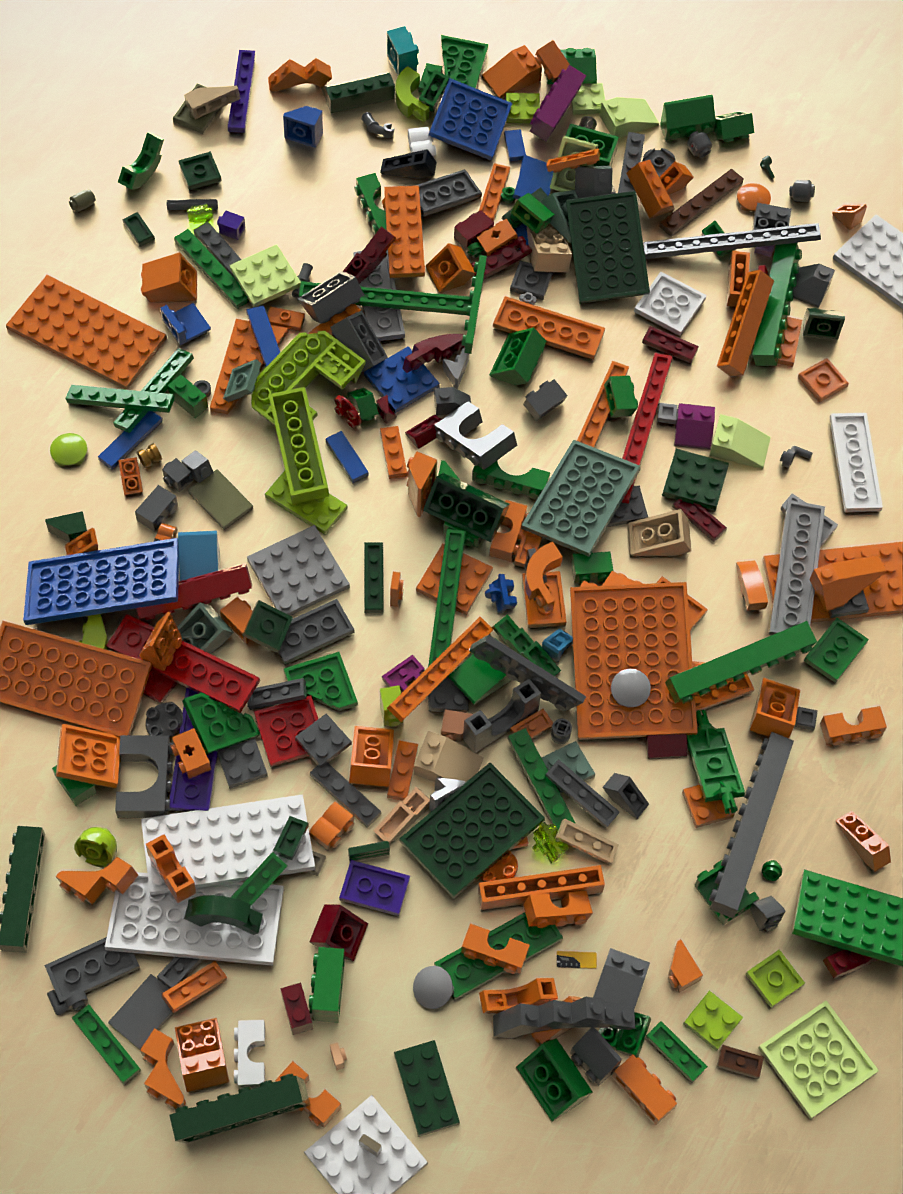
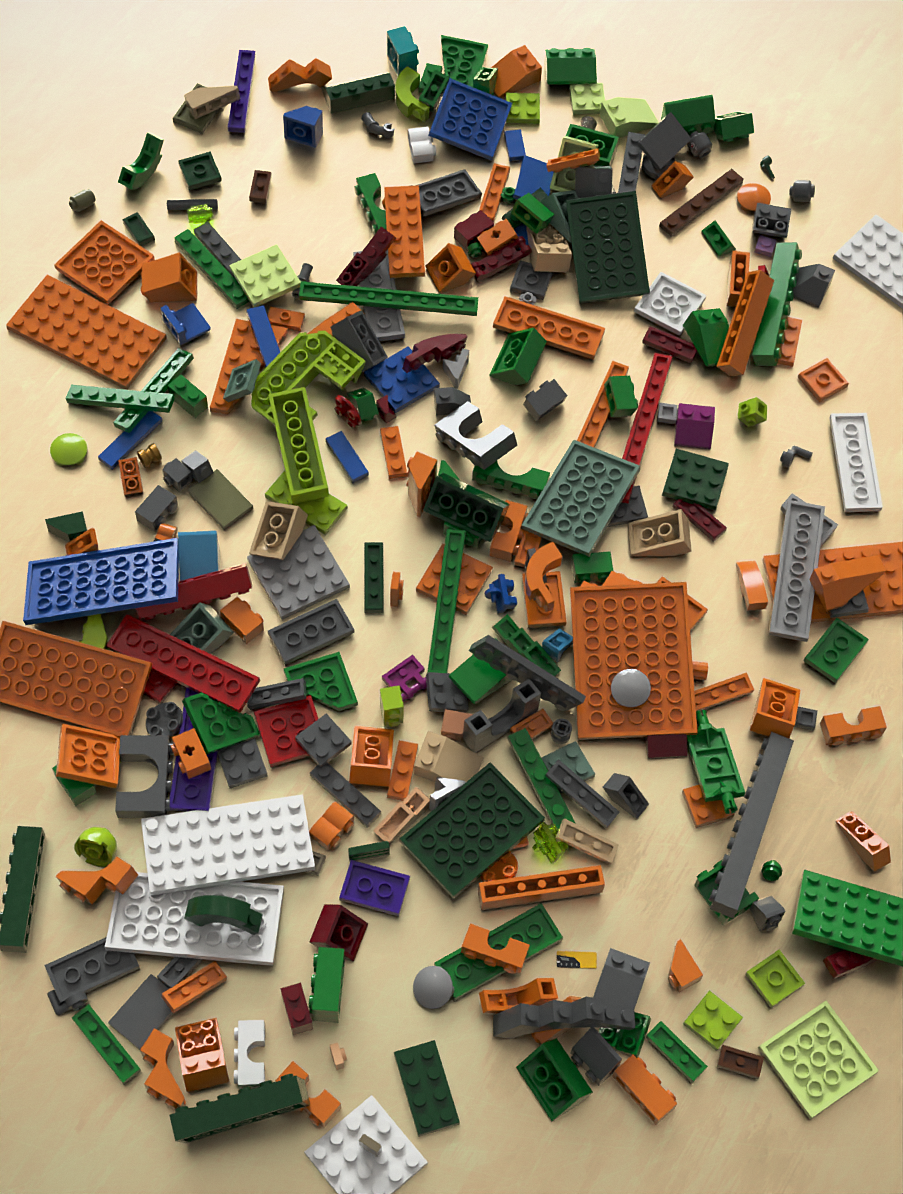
(104, 262): none -> orange plate
(162, 643): orange slope -> none
(166, 863): orange arch -> none
(204, 386): dark grey tile -> none
(231, 225): dark purple brick -> none
(260, 186): none -> reddish brown plate
(260, 879): green plate -> none
(267, 626): dark green plate -> none
(278, 530): none -> tan slope
(290, 838): dark green plate -> none
(331, 297): dark grey slope -> none
(411, 165): black slope -> none
(423, 432): dark red slope -> none
(438, 670): orange plate -> none
(472, 310): green plate -> none
(486, 80): none -> green slope
(542, 912): orange arch -> none
(552, 60): orange brick -> none
(556, 102): magenta brick -> none
(650, 189): orange slope -> none
(664, 141): none -> dark grey tile
(708, 333): none -> green slope
(732, 240): dark grey plate -> none
(739, 442): yellowish green slope -> none
(741, 662): green brick -> none
(752, 412): none -> lime brick
(823, 323): dark green slope -> none
(850, 214): orange slope -> none

